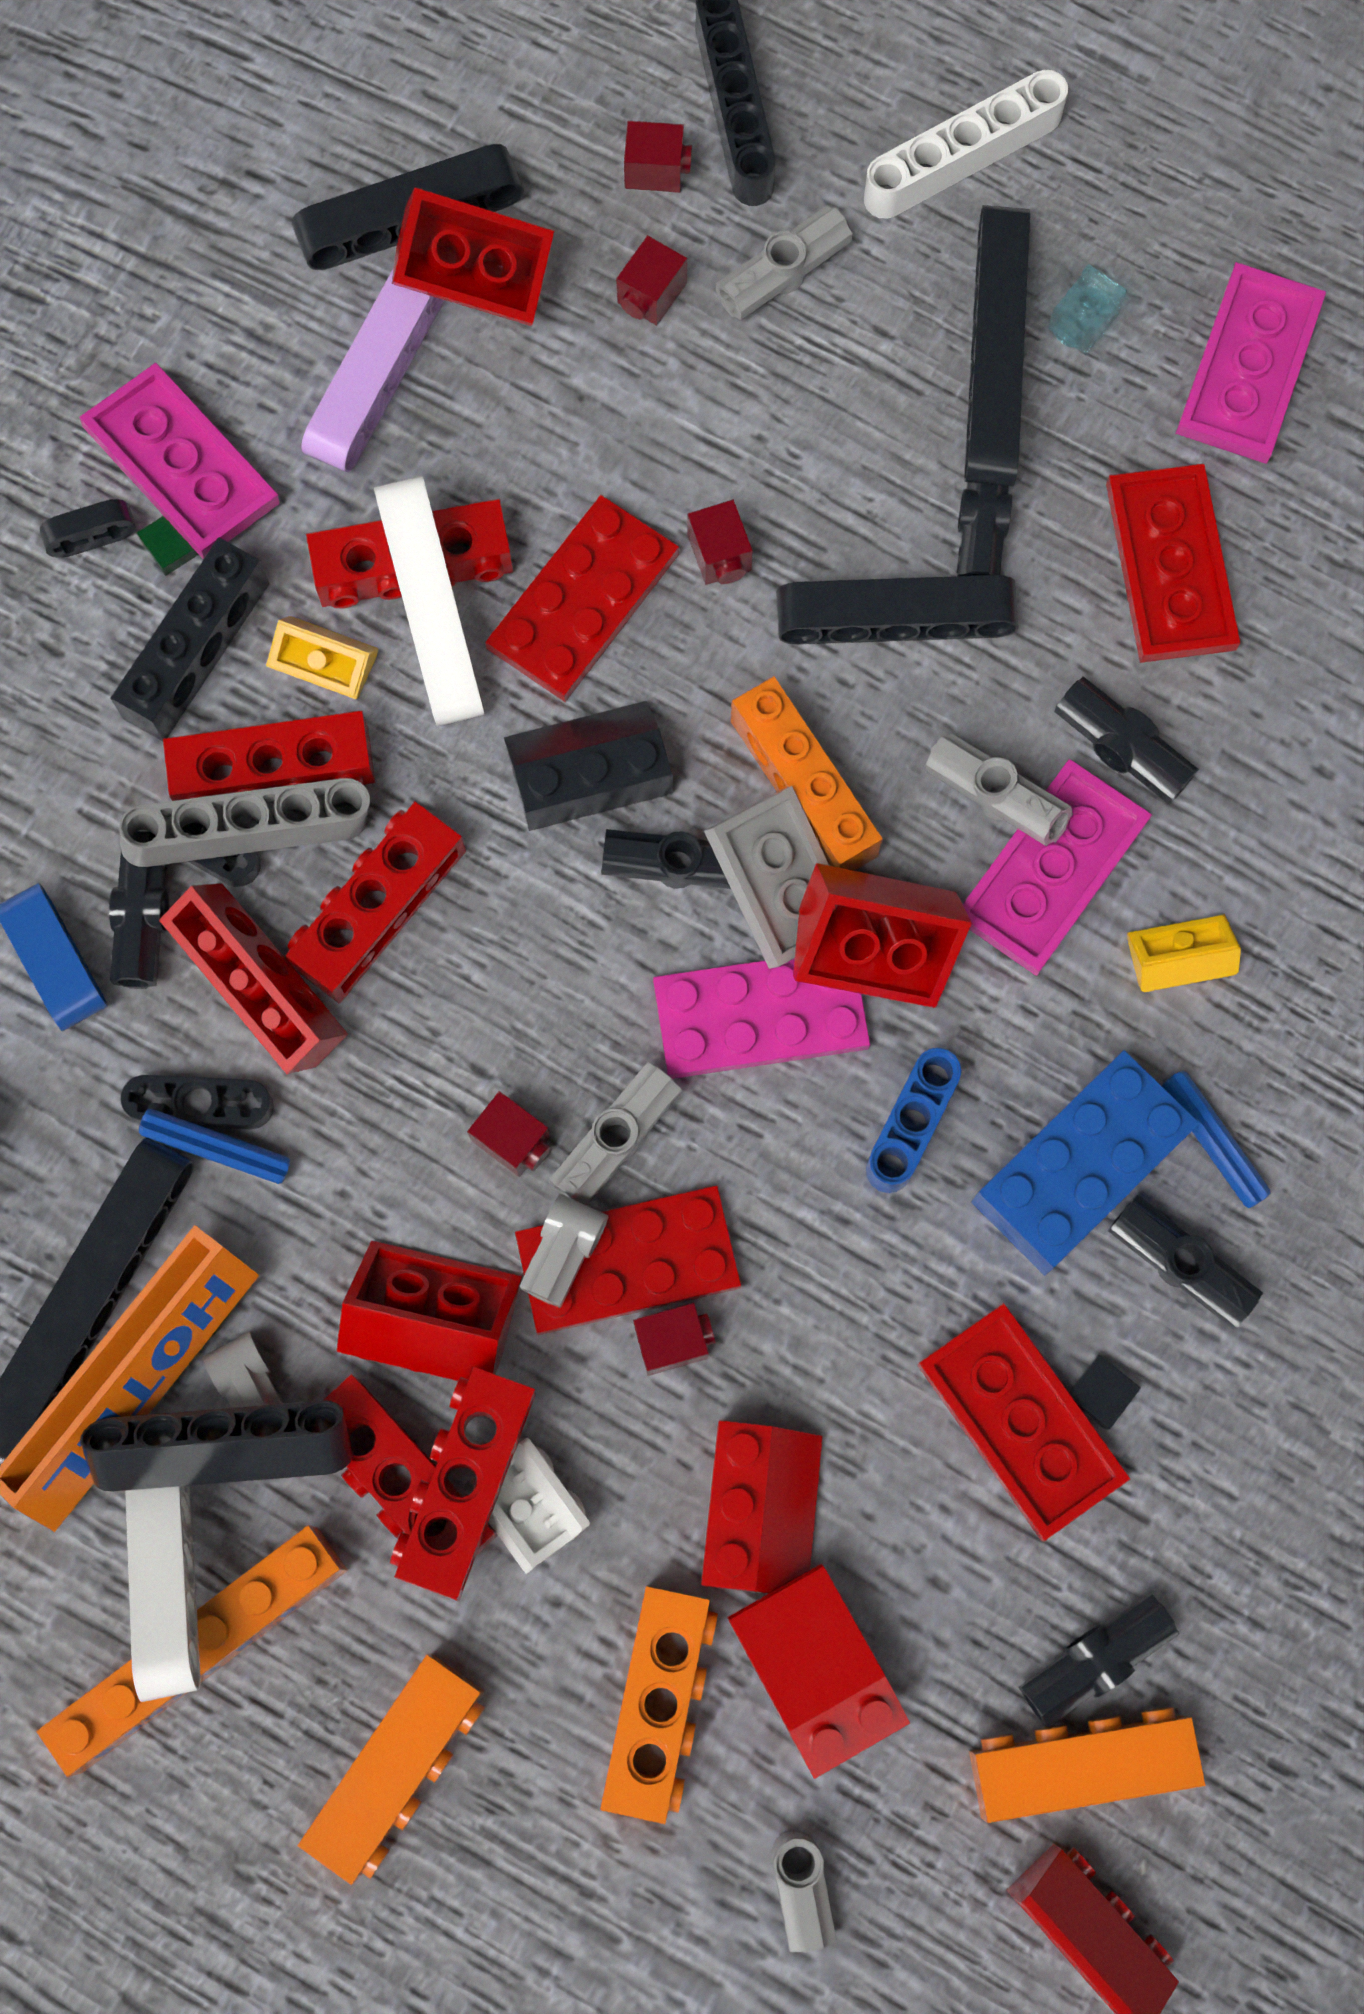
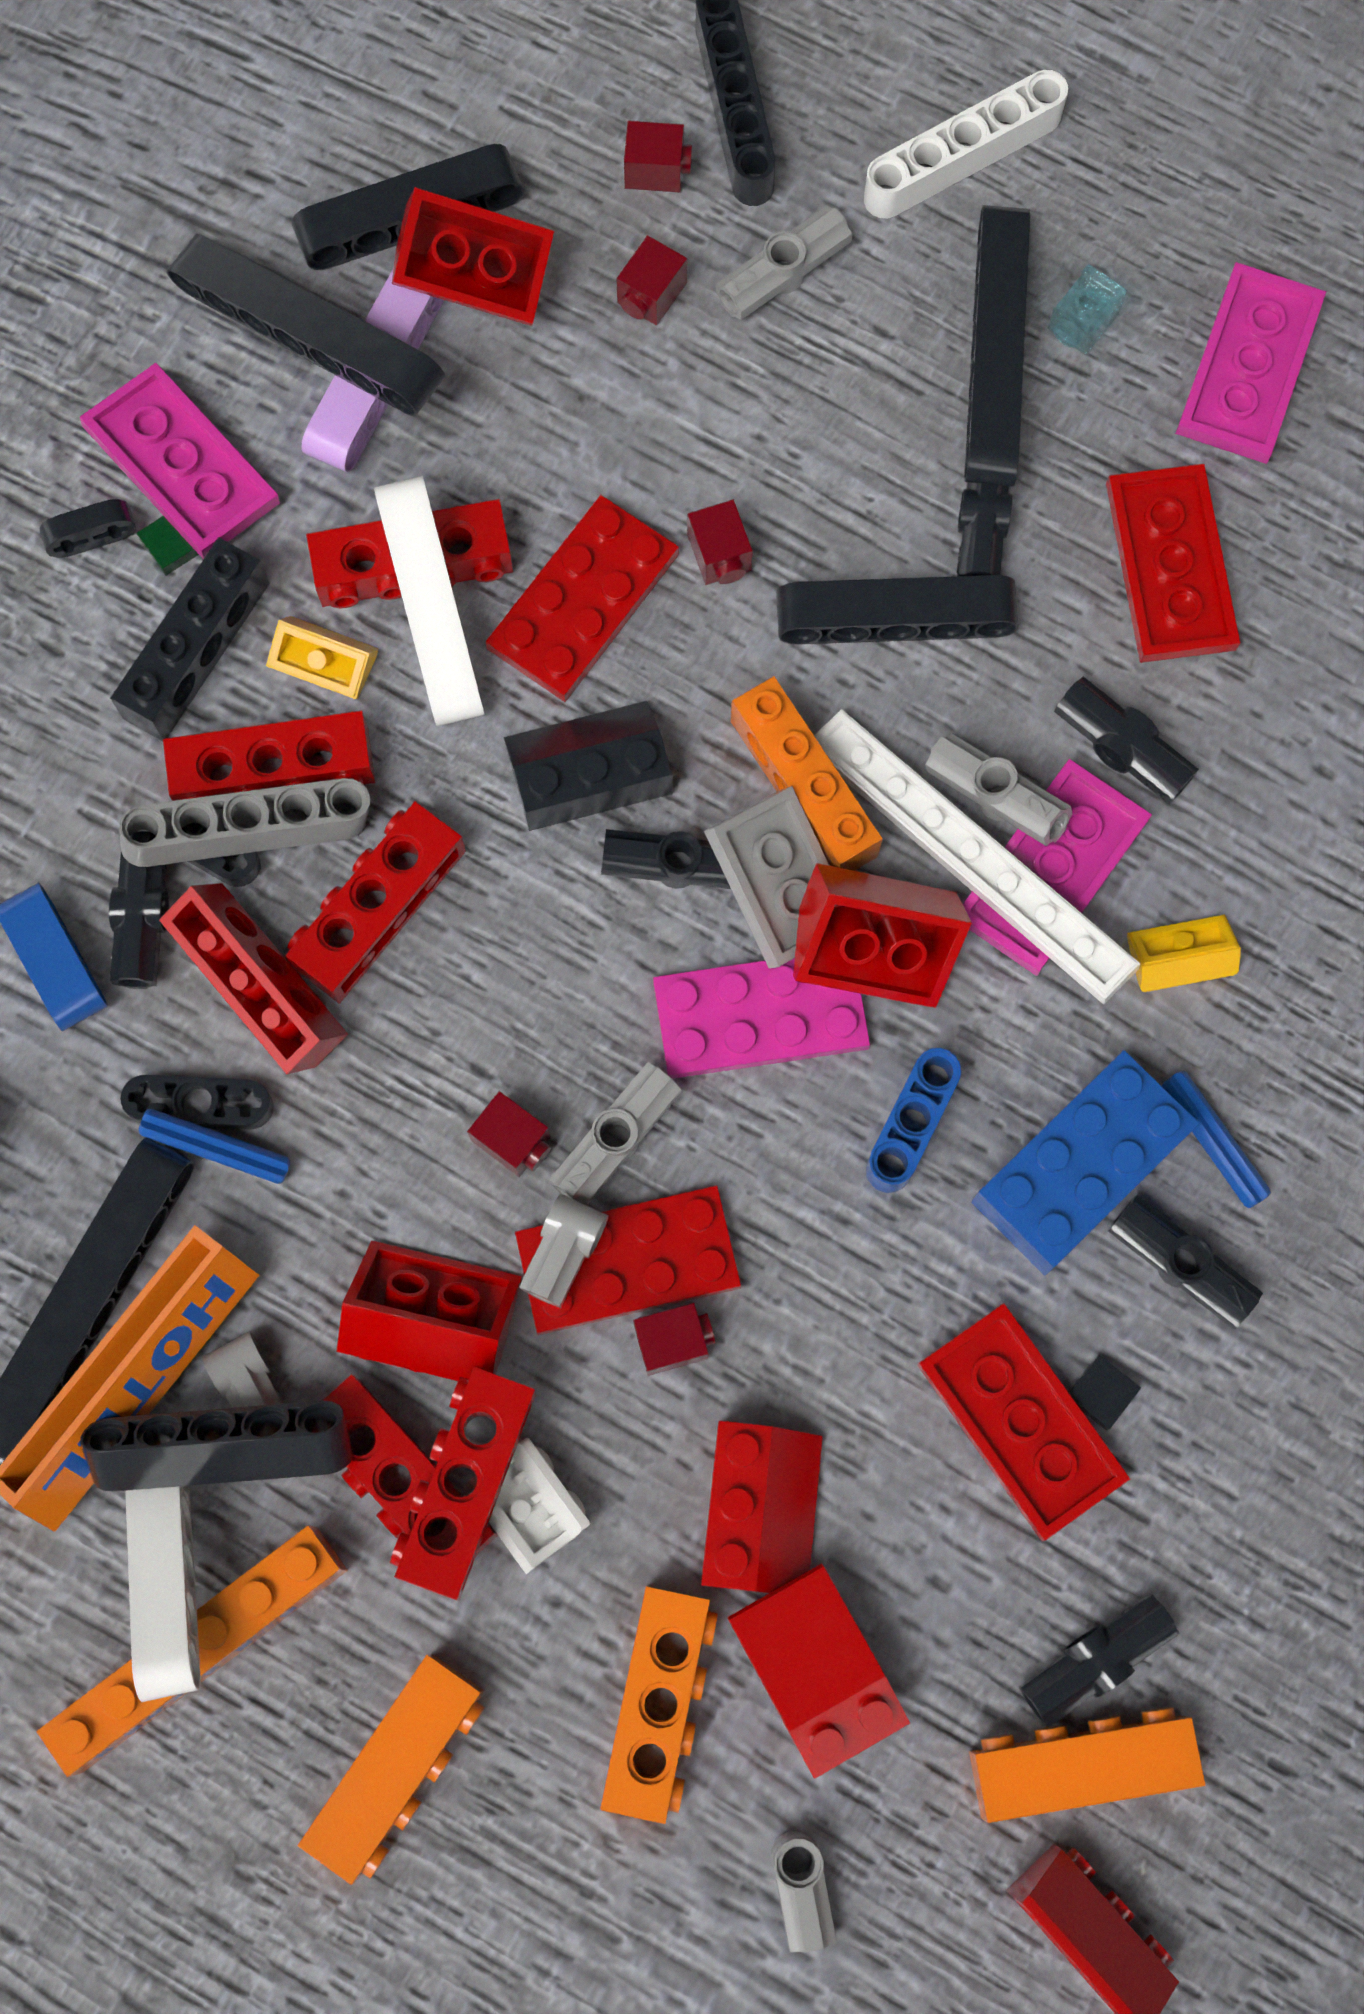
(306, 324): none -> black beam
(976, 859): none -> white tile

